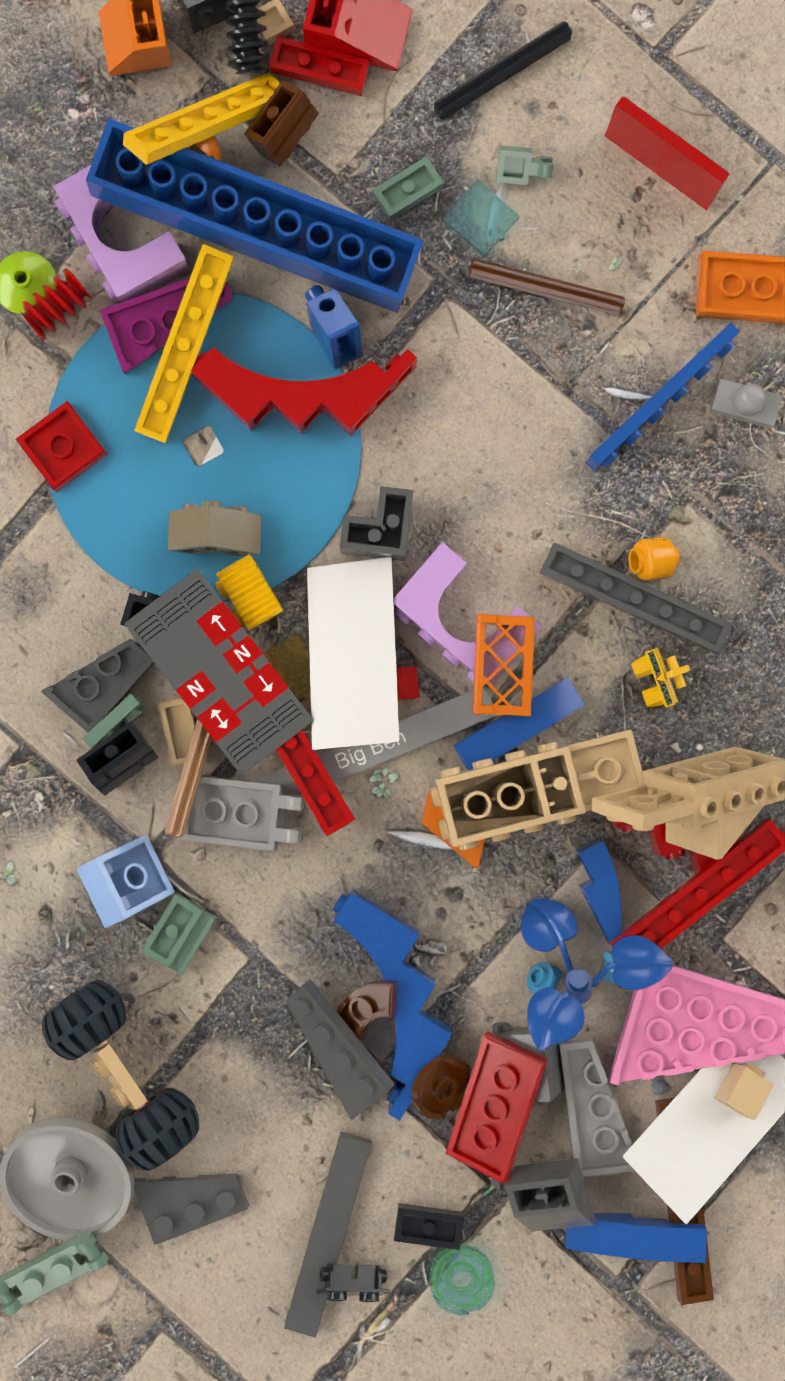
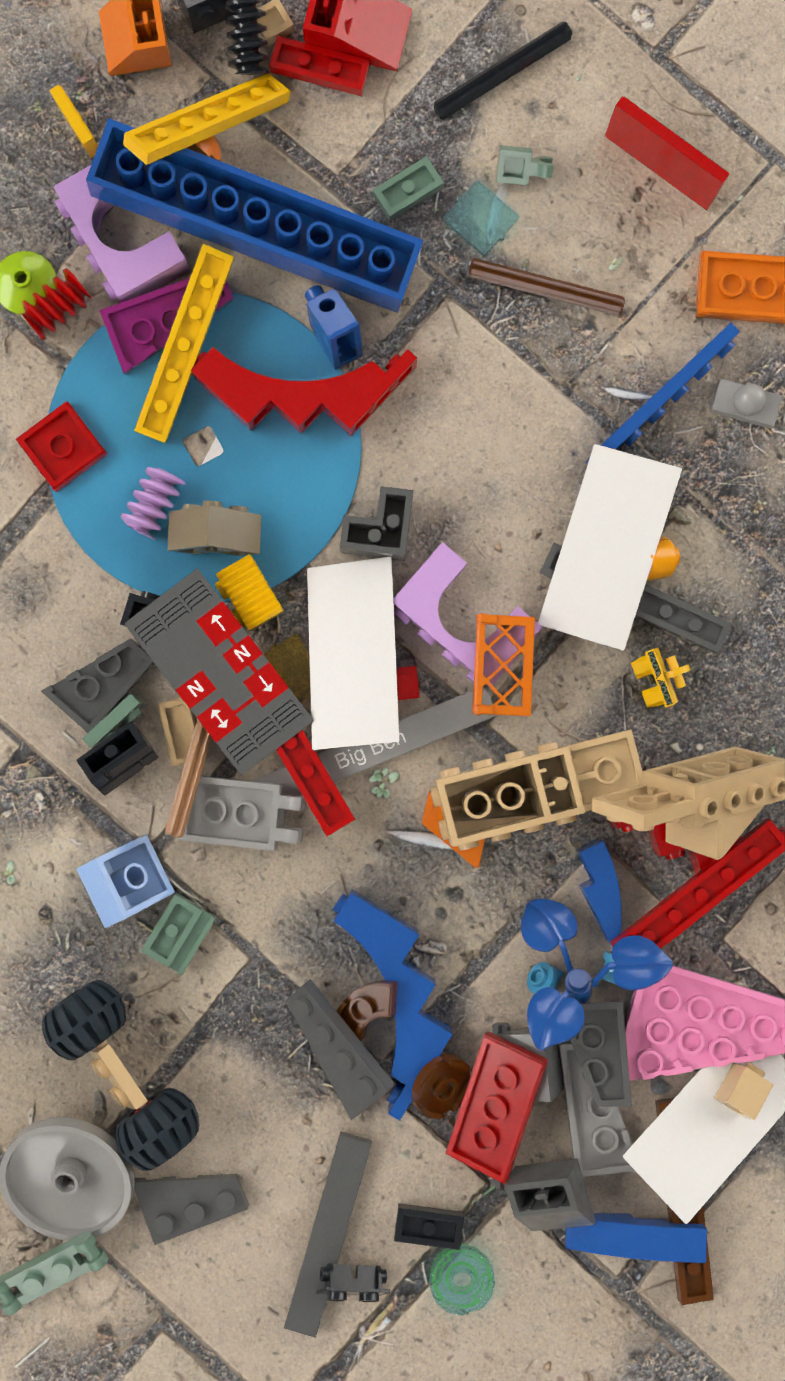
(74, 120): none -> yellow tile
(151, 501): none -> lavender piece
(281, 123): reddish brown brick -> none
(512, 731): blue slope -> none
(603, 1053): none -> dark grey wing
(609, 546): none -> white sticker

